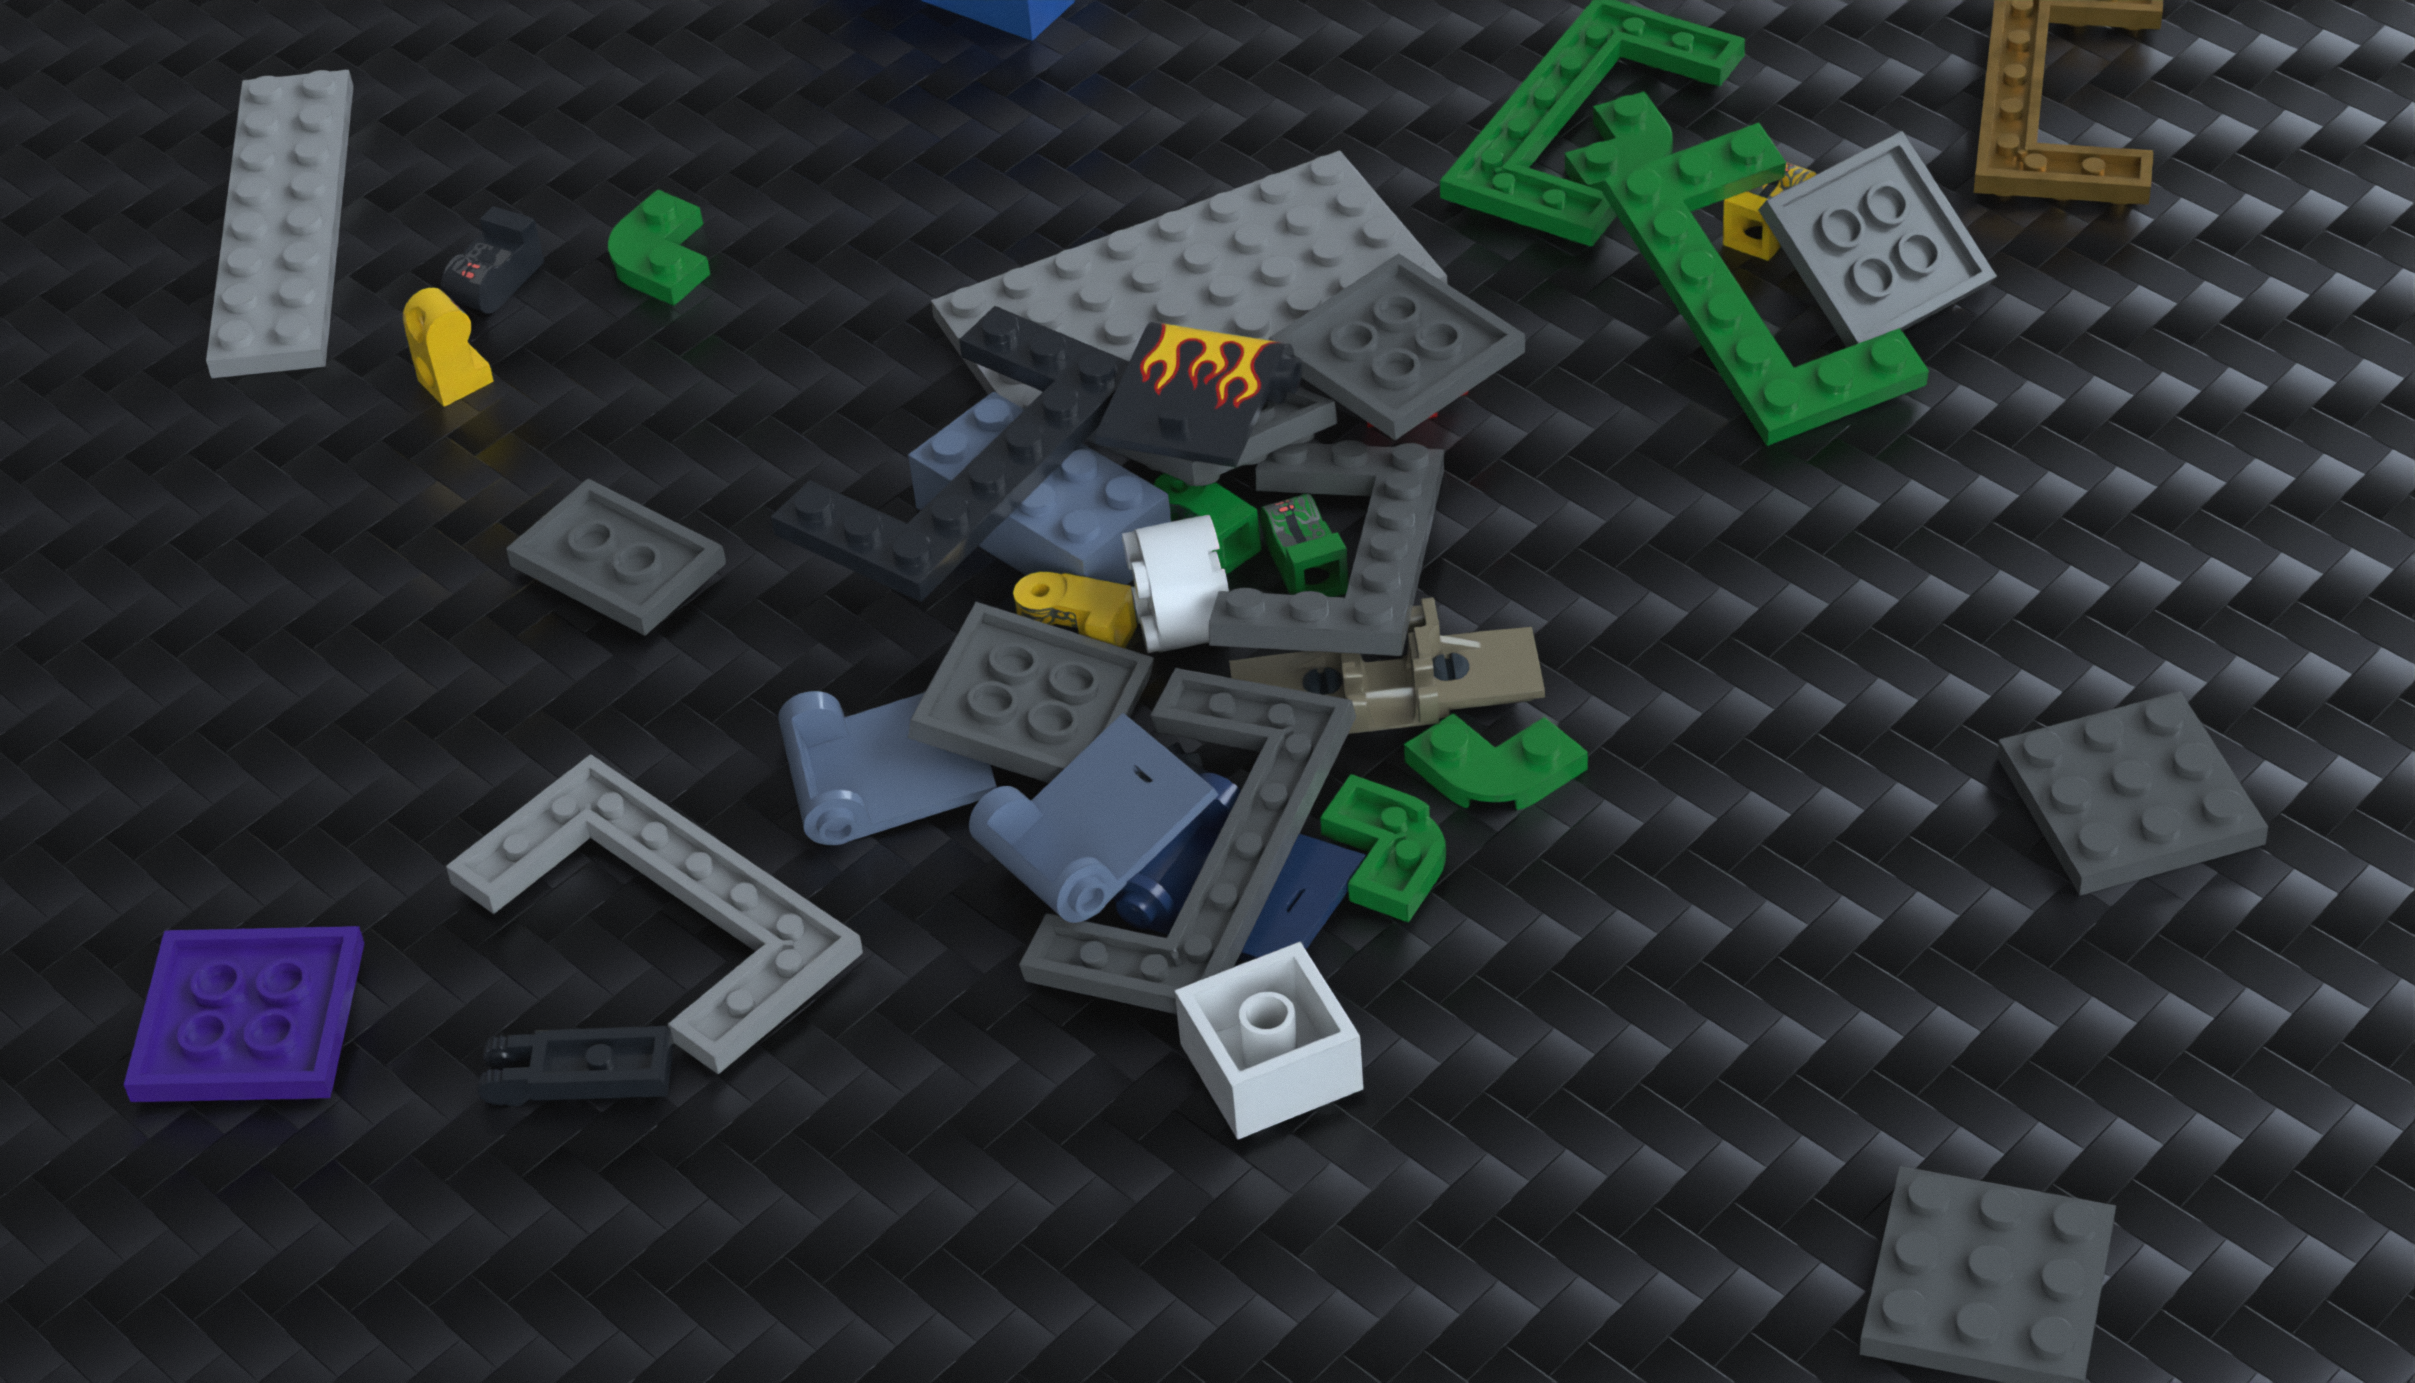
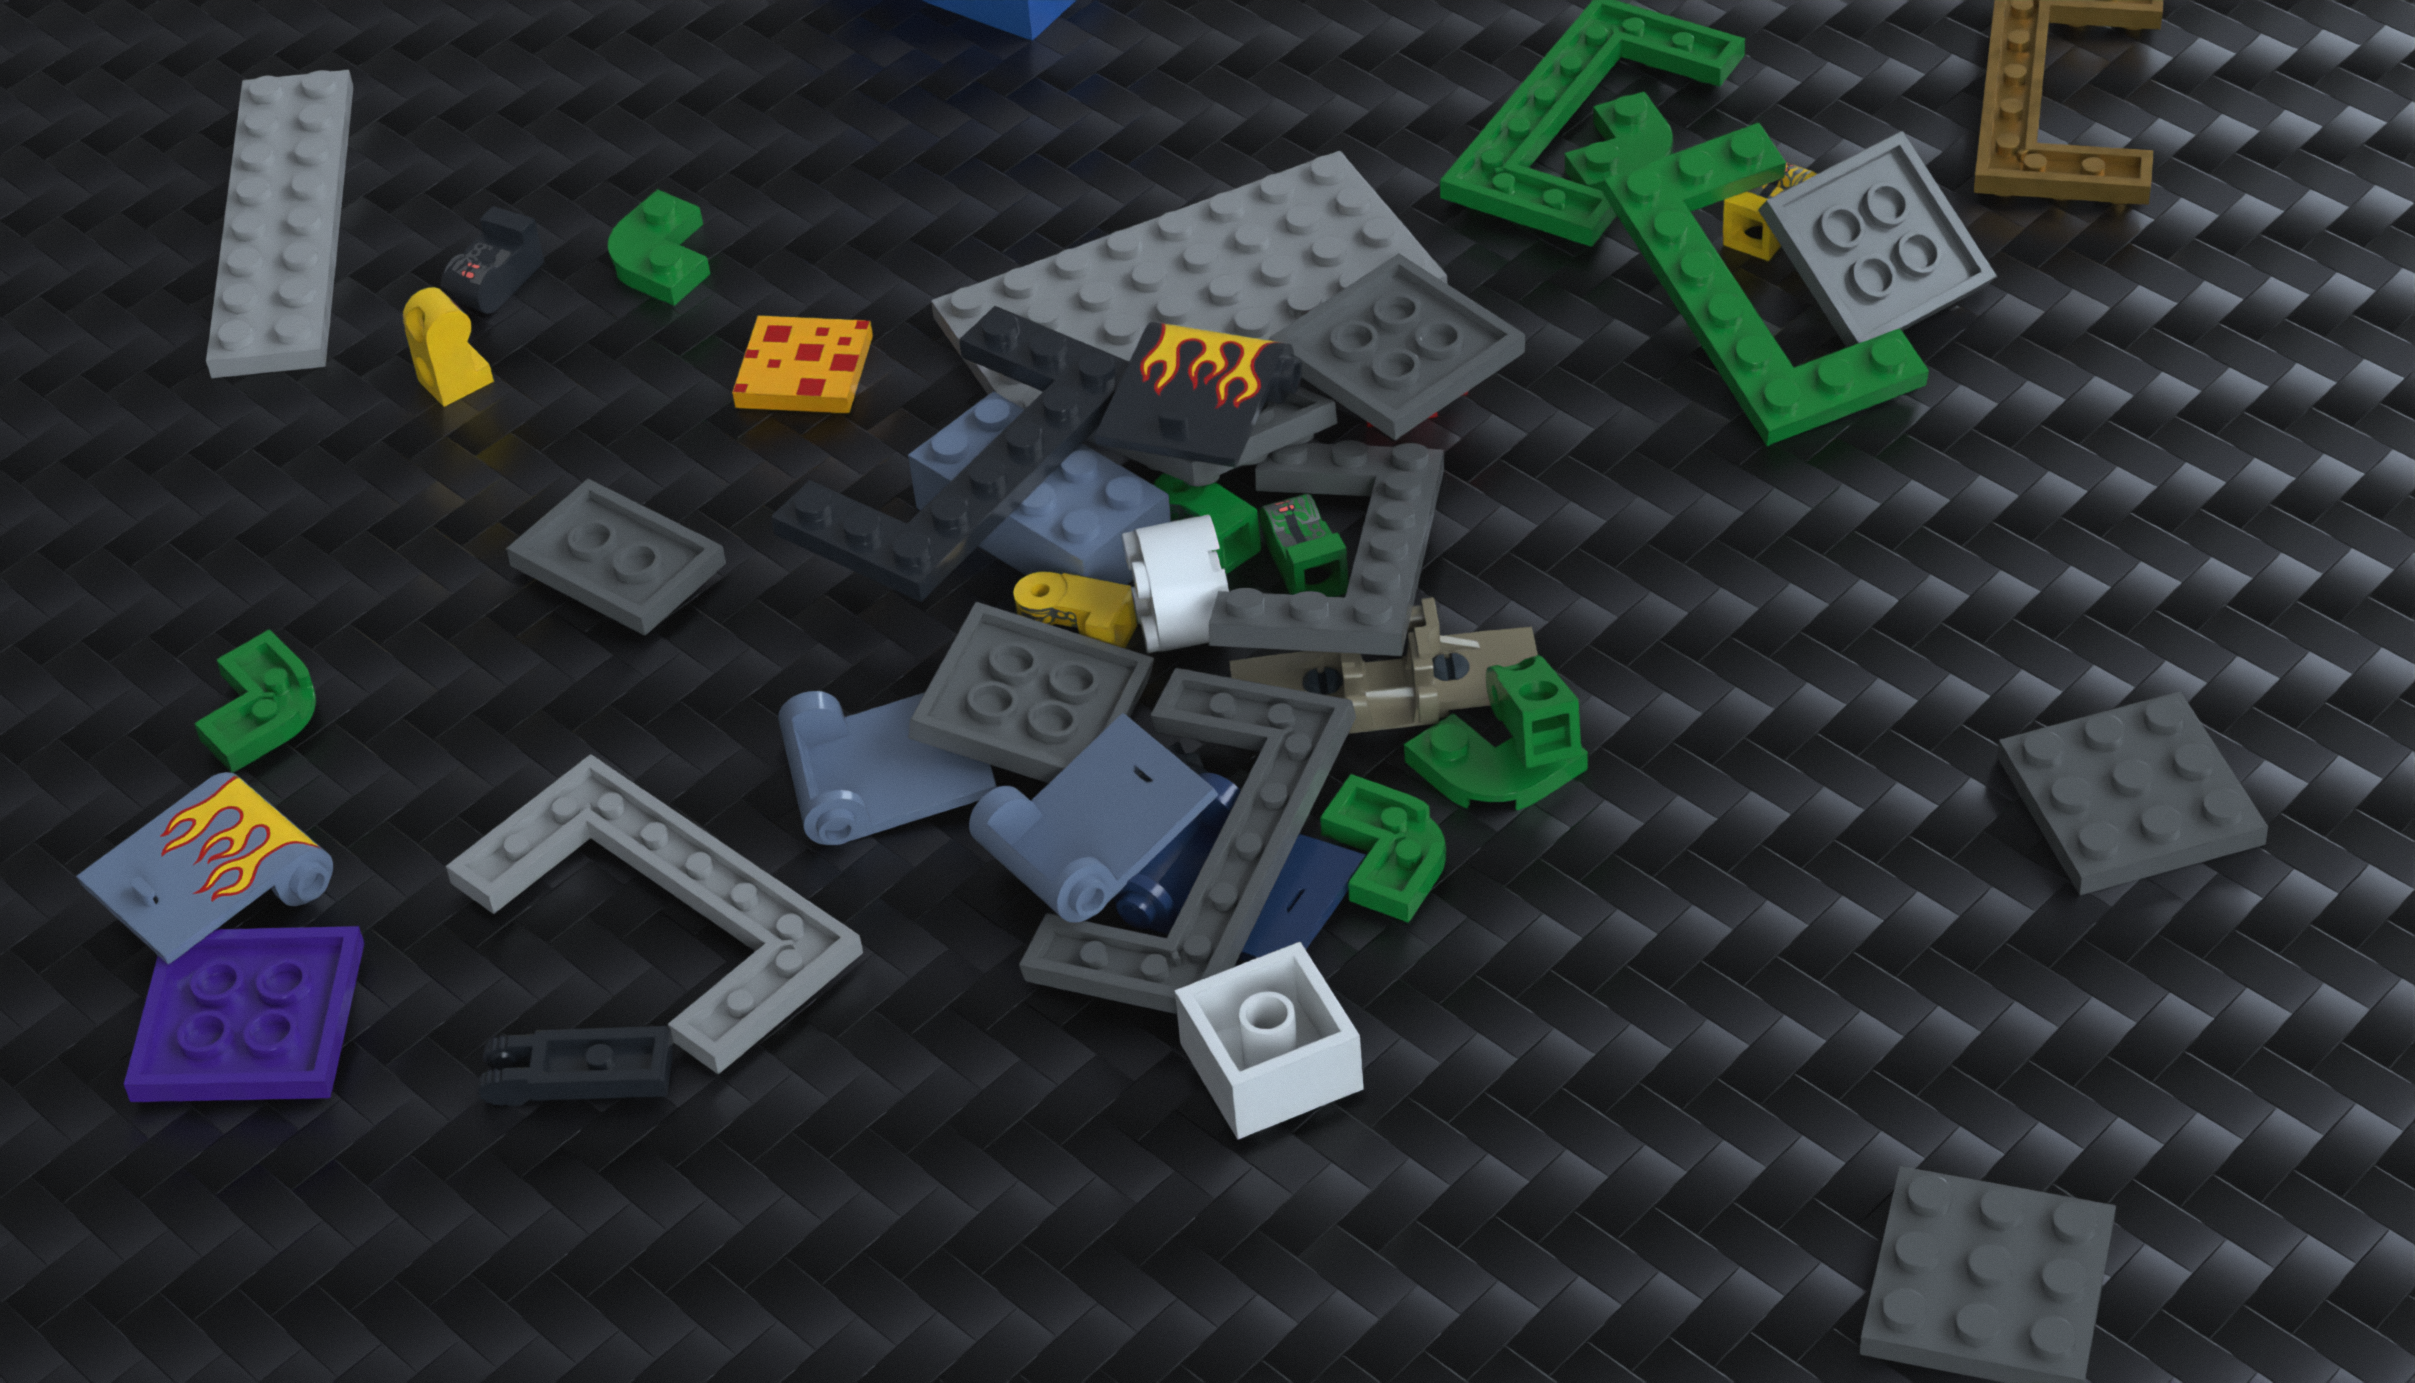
(205, 866): none -> sand blue door
(271, 707): none -> green plate
(803, 364): none -> light orange tile
(1535, 710): none -> green leg

